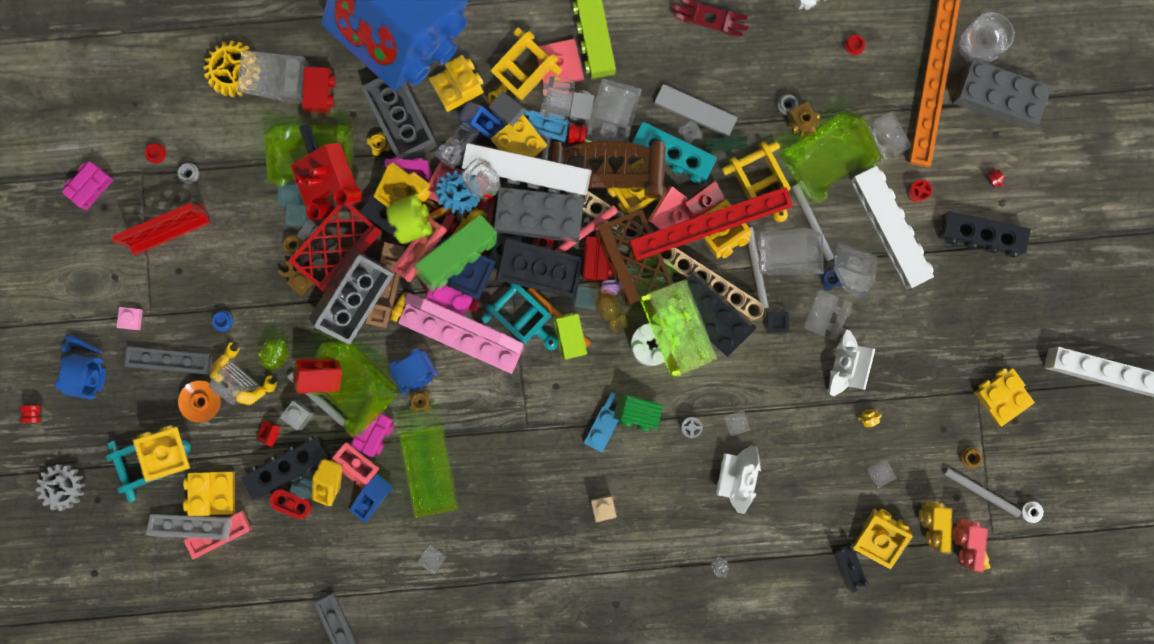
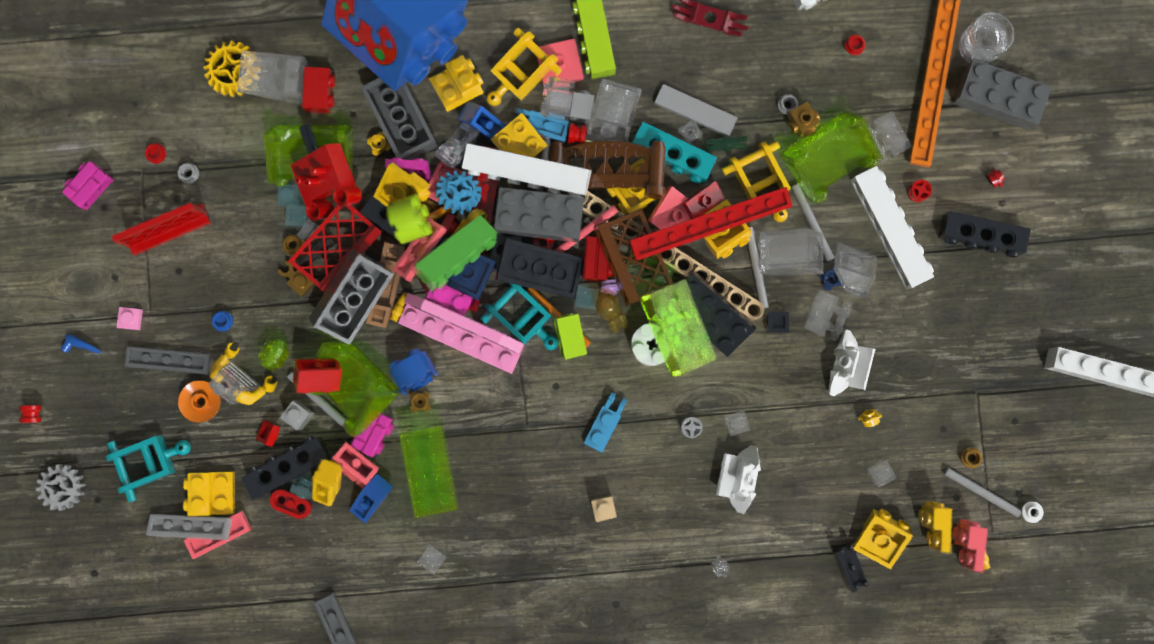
(81, 376): blue brick -> none
(161, 453): yellow plate -> none
(485, 183): clear helmet -> none
(506, 109): dark grey slope -> none
(637, 411): green brick -> none
(1004, 396): yellow plate -> none

